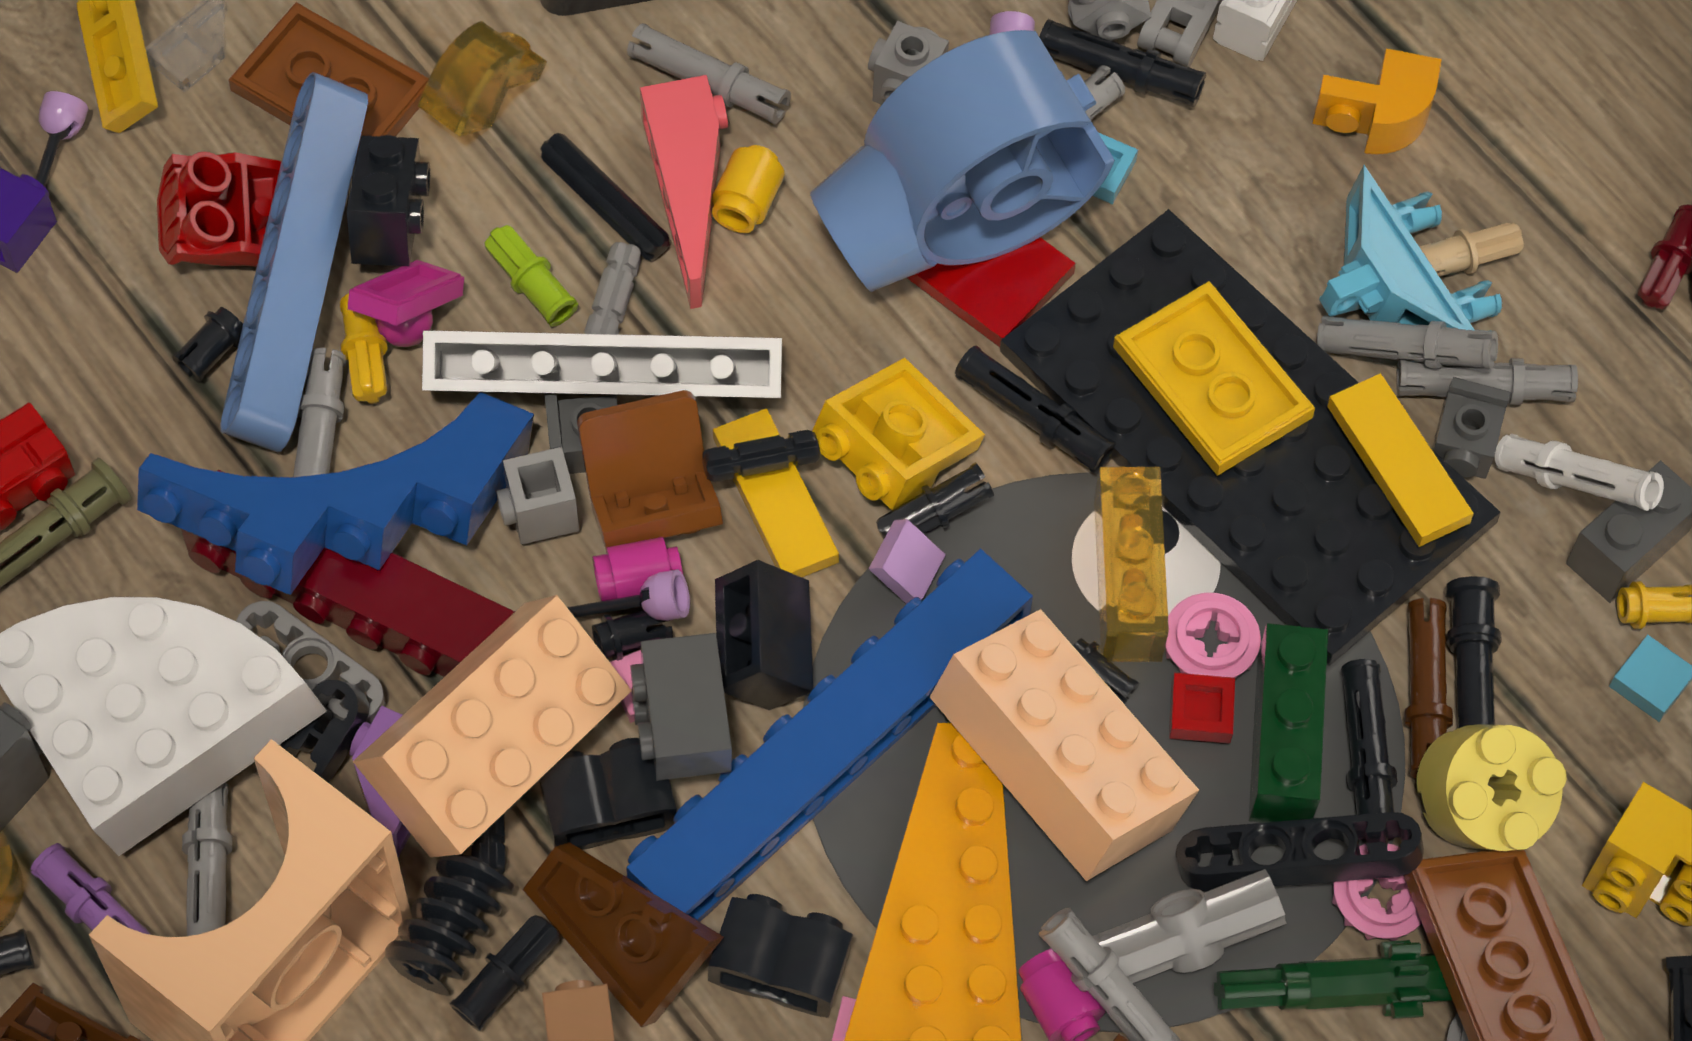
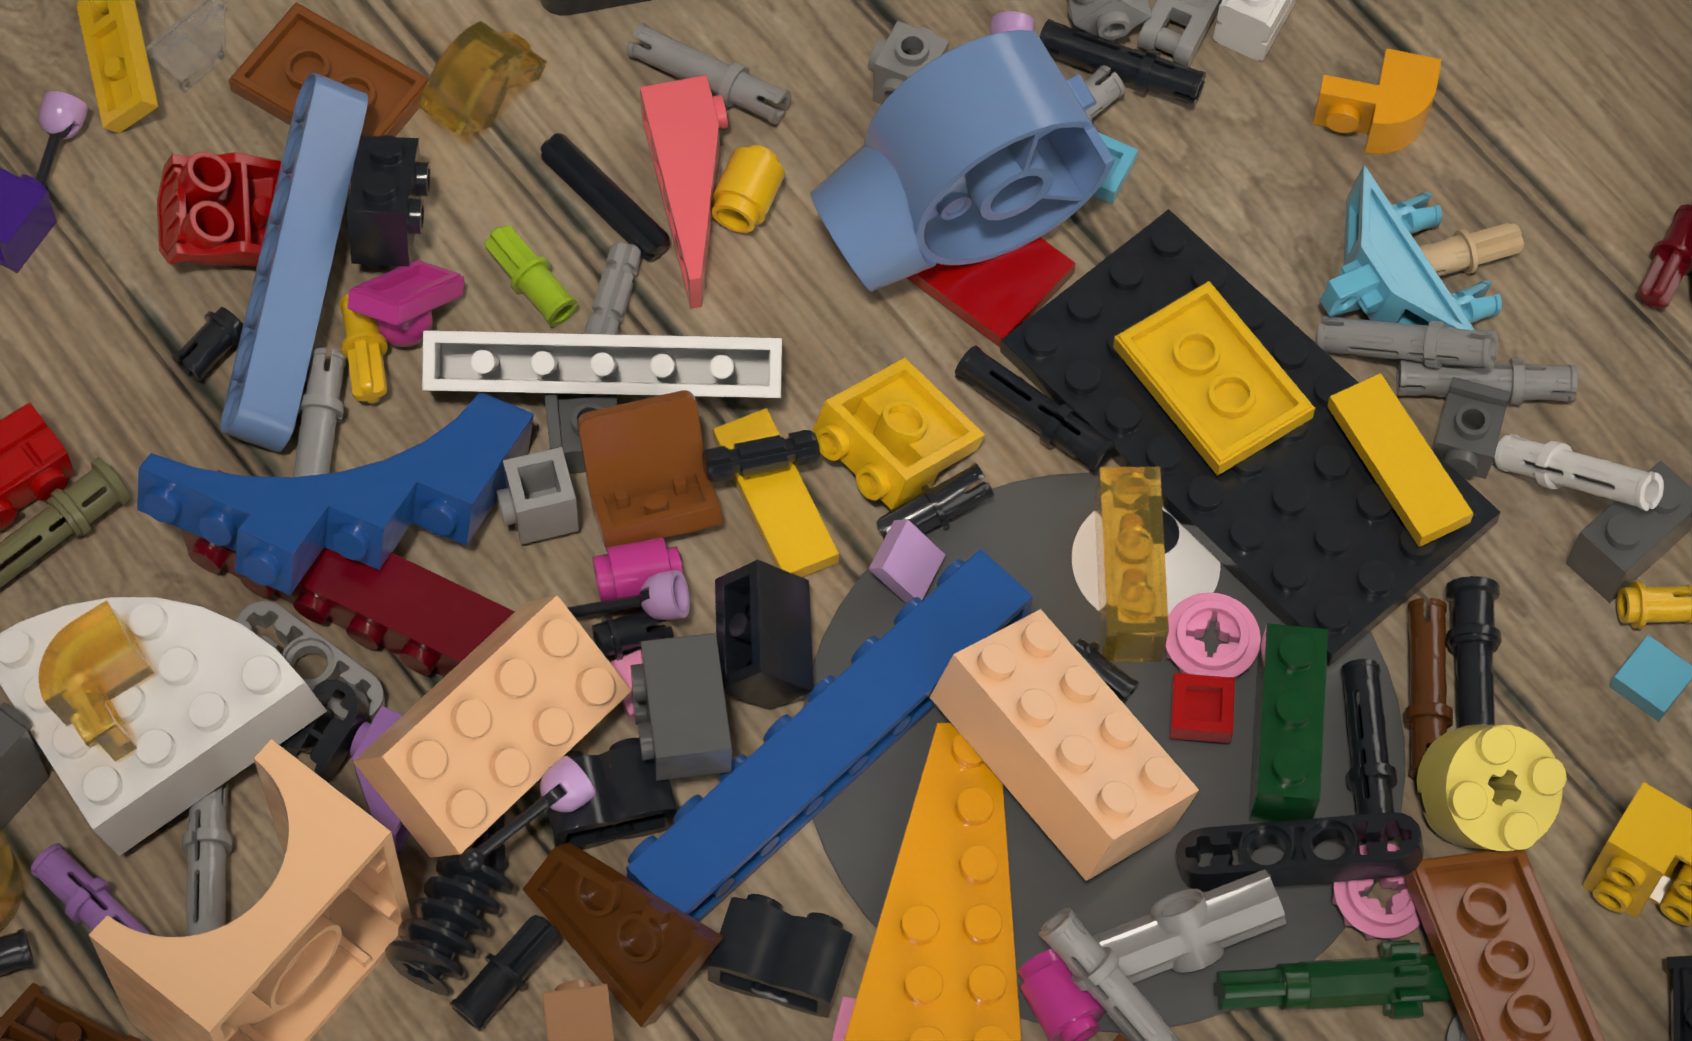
(86, 669): none -> clear yellow brick
(562, 789): none -> hinge

